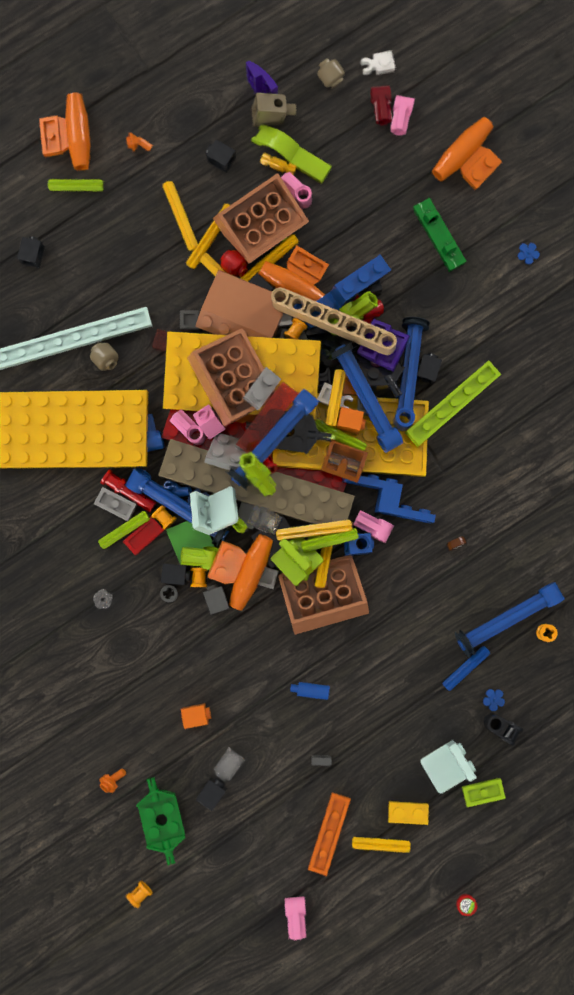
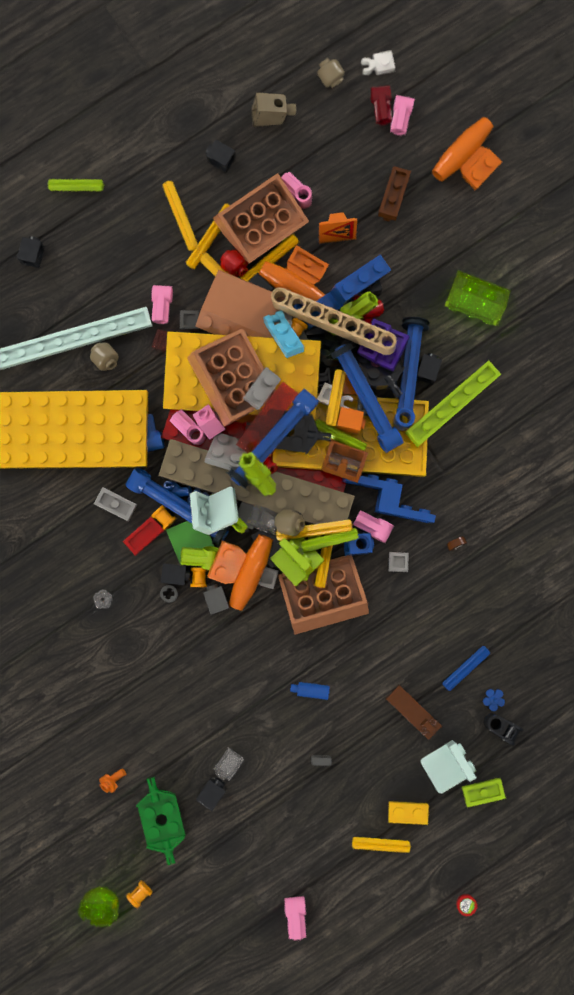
(69, 133): orange plate -> none
(99, 906): none -> clear neon green cylinder
(119, 486): red pin -> none
(123, 530): lime axle -> none
(133, 142): orange plate -> none
(161, 301): none -> bright pink piece
(195, 715): orange brick -> none
(260, 79): dark purple slope -> none
(277, 164): yellow axle -> none
(283, 334): none -> medium azure plate
(289, 522): none -> dark tan head
(292, 152): lime piece -> none
(329, 834): orange tile -> none
(337, 228): none -> orange piece
(394, 194): none -> reddish brown hinge
(398, 562): none -> light grey tile
(413, 712): none -> reddish brown hinge
(439, 235): green hinge -> none
(477, 298): none -> clear neon green slope
(528, 253): blue plant -> none
(546, 597): blue piece -> none
(551, 636): light orange bush -> none

